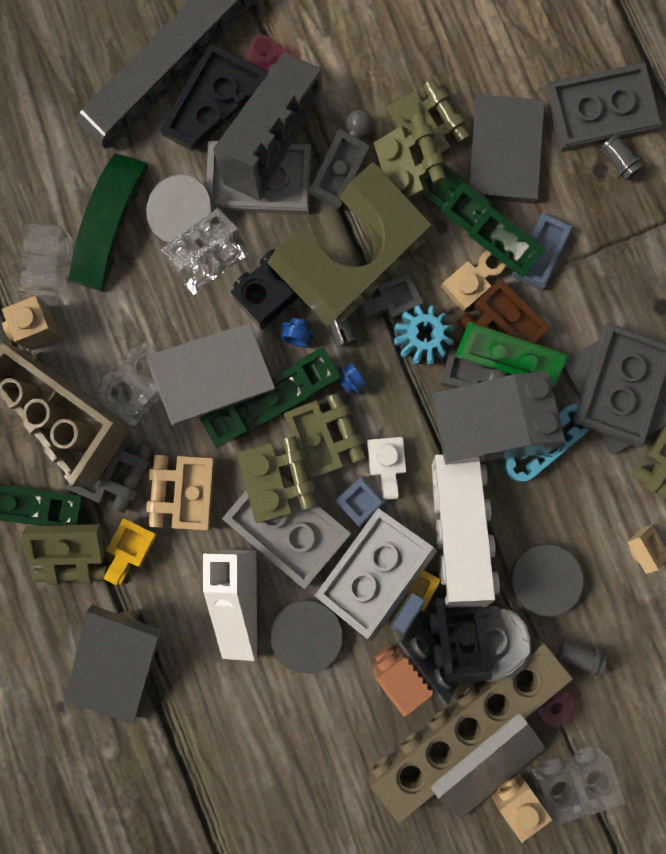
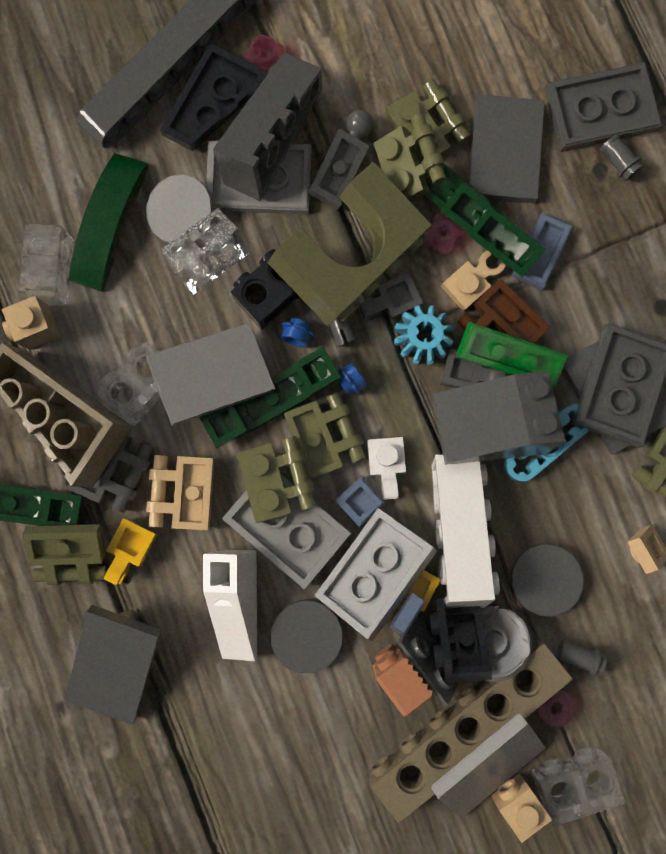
(440, 243): none -> clear pink plate

